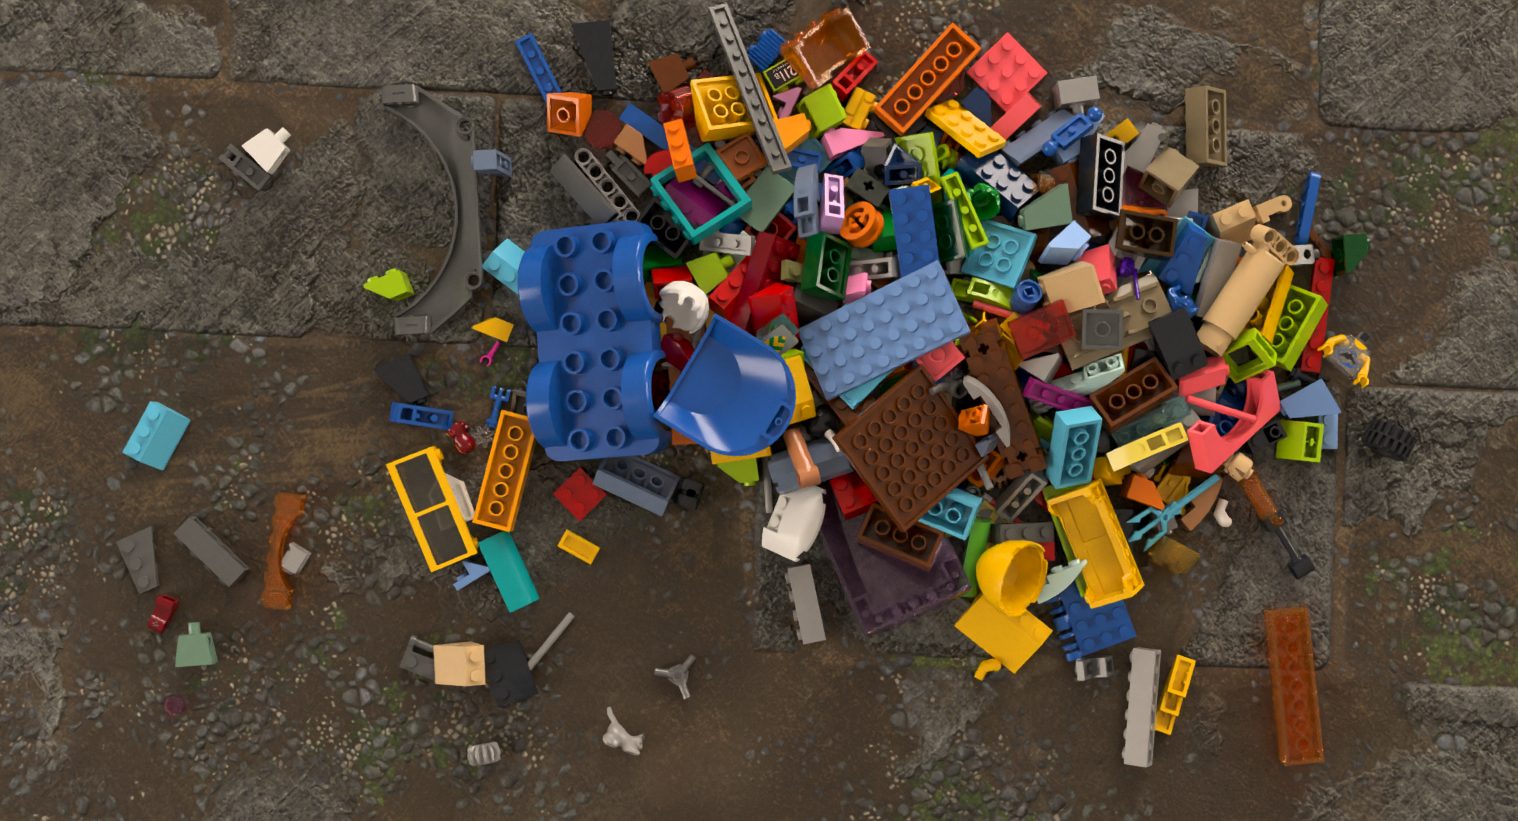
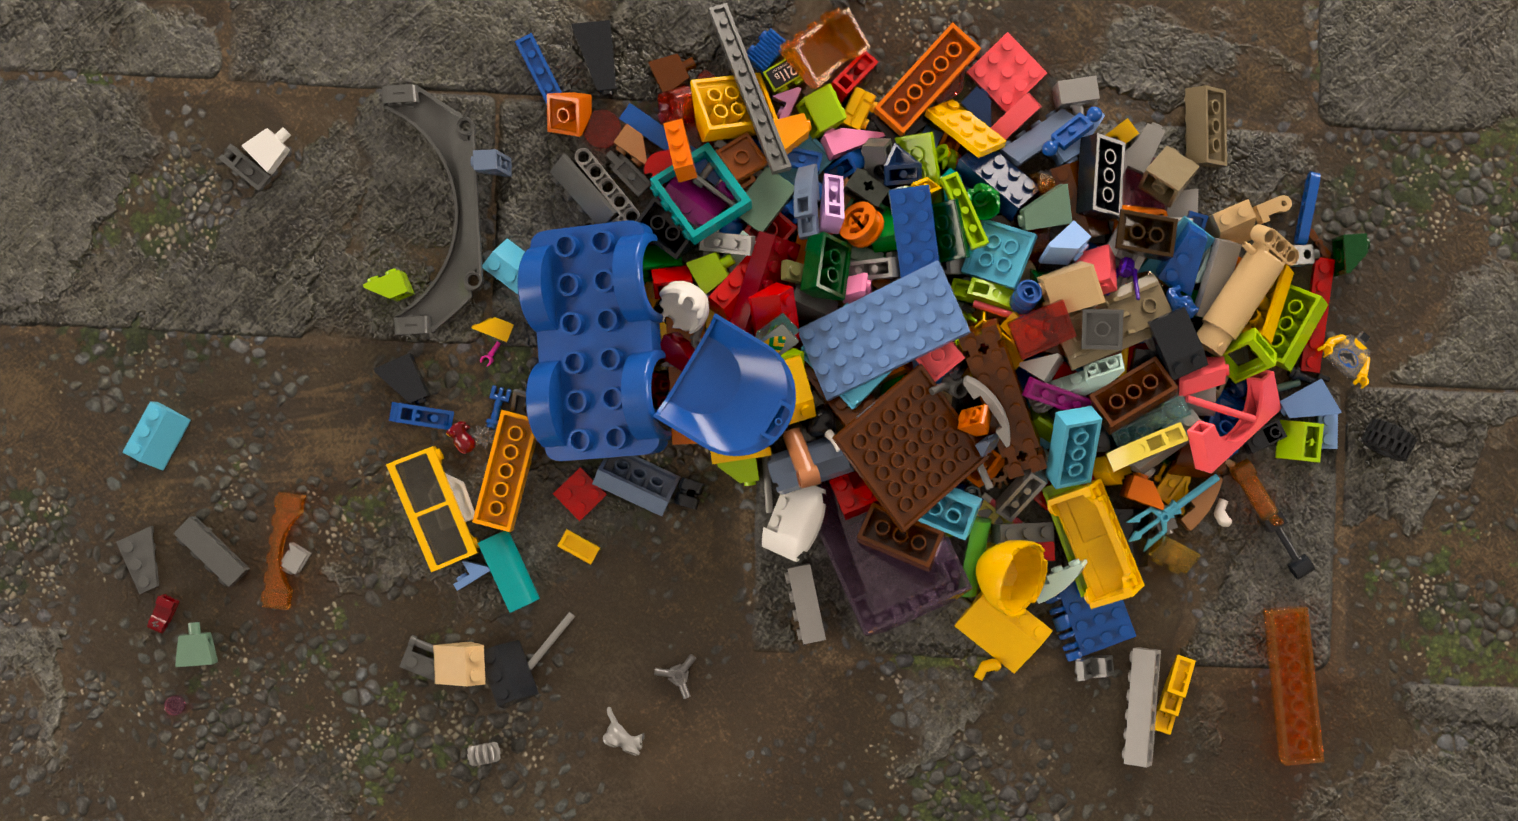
(1167, 141): dark grey bar -> none
(1238, 466): tan head -> none

